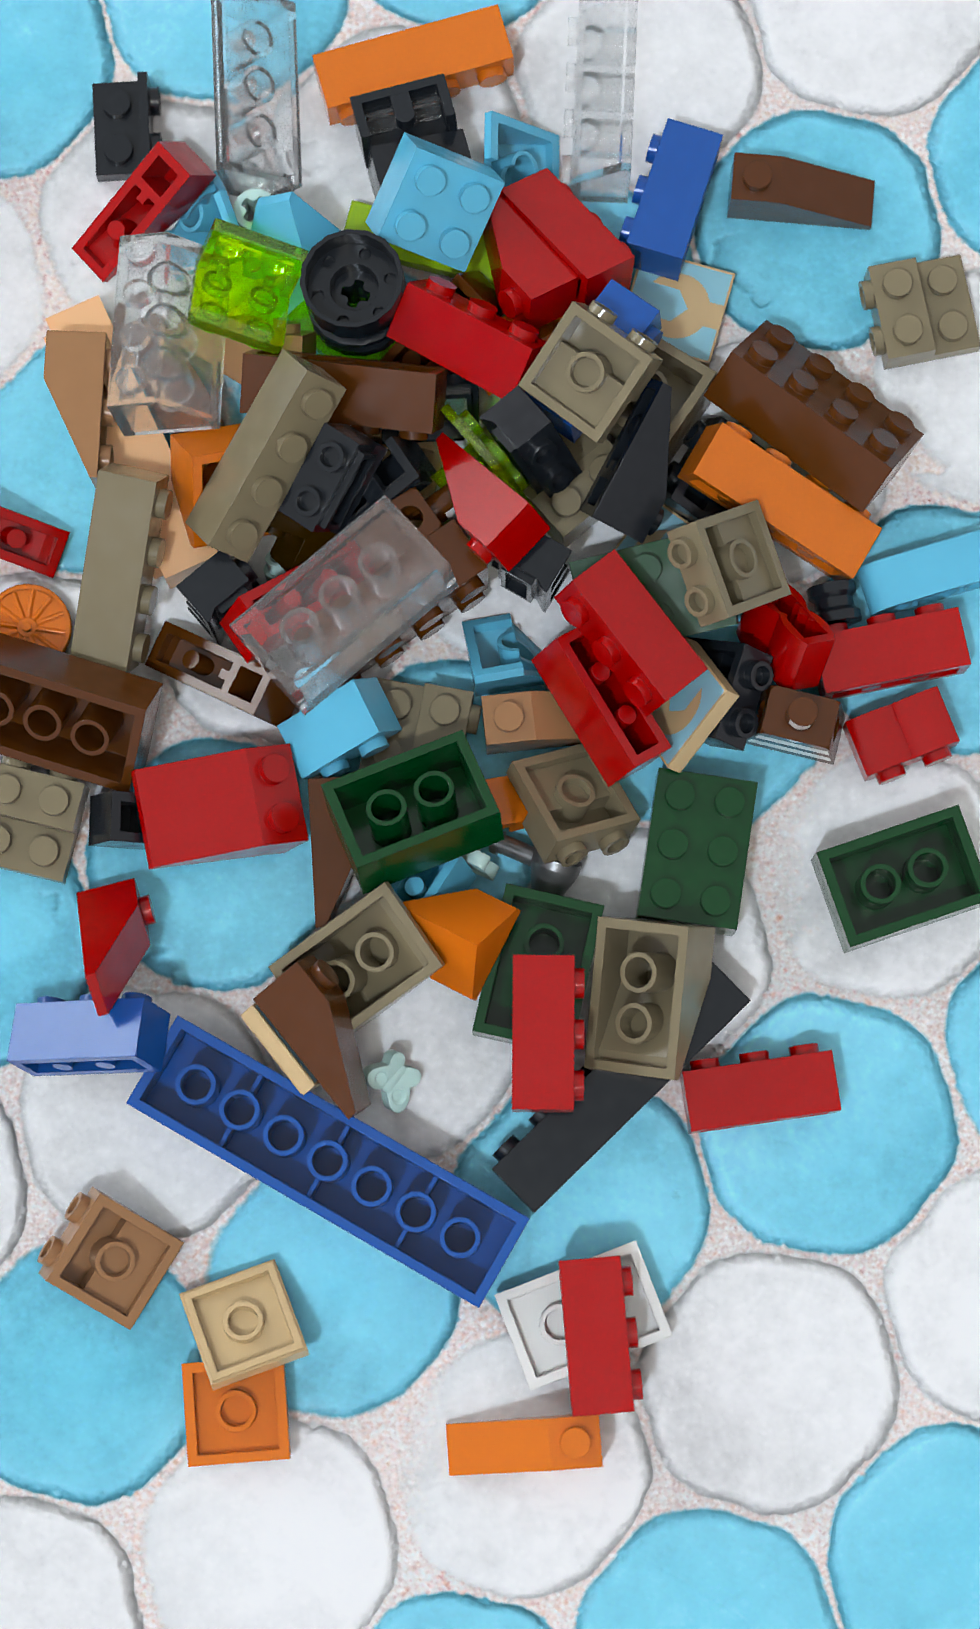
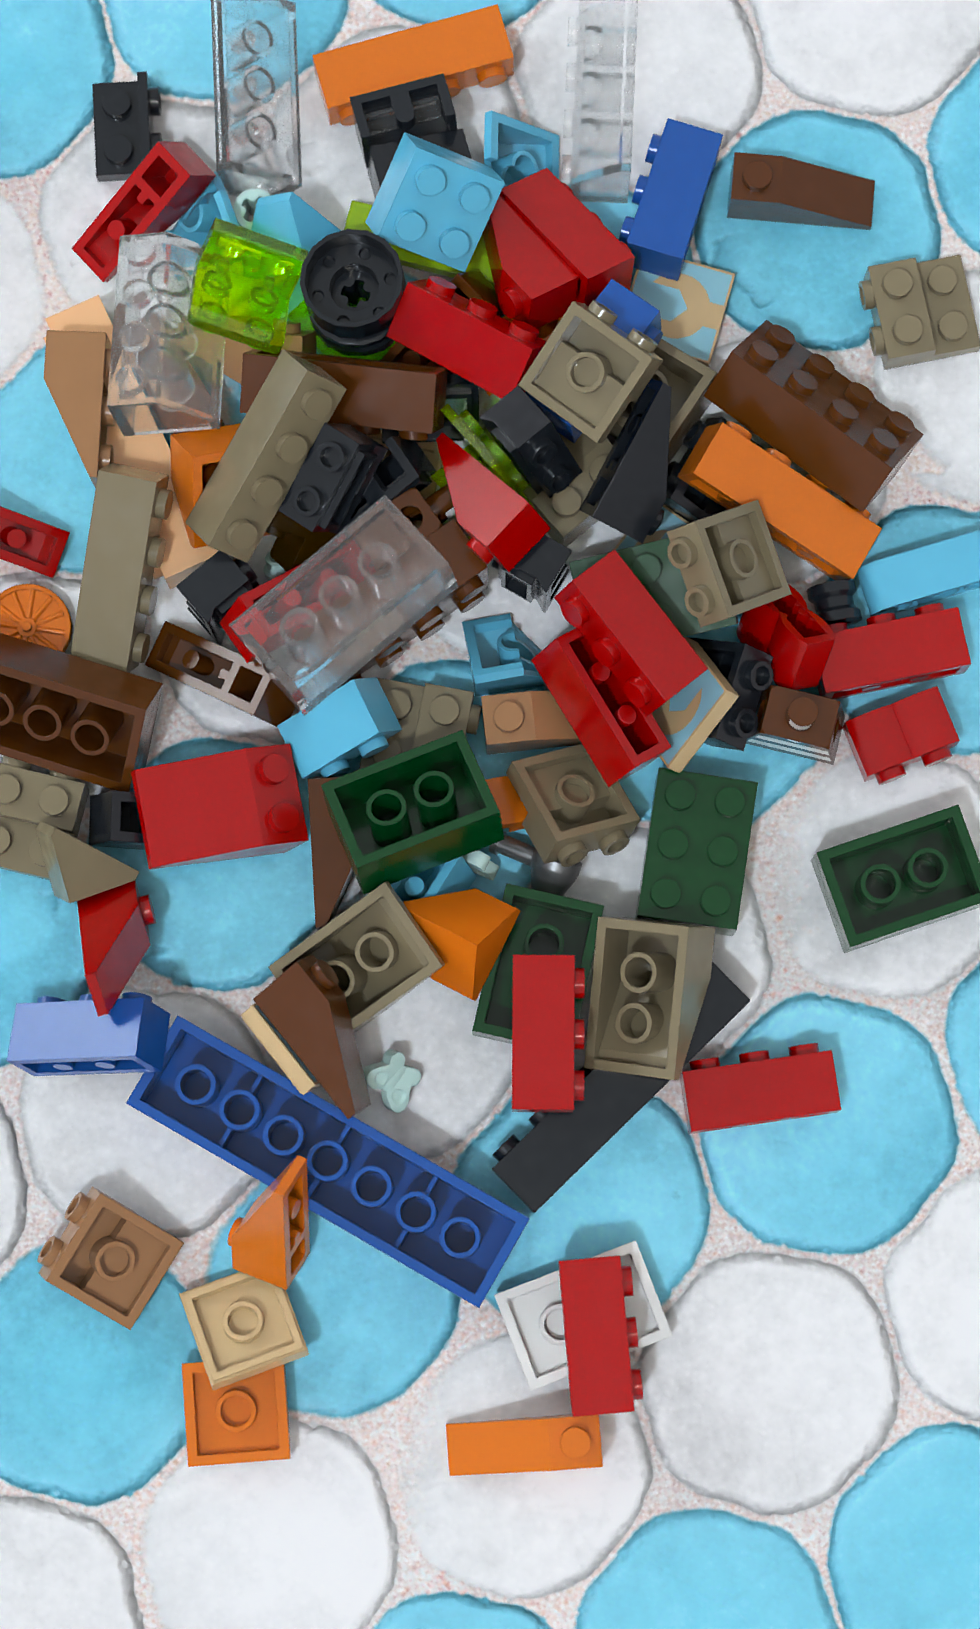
(78, 868): none -> dark tan slope
(275, 1231): none -> orange slope

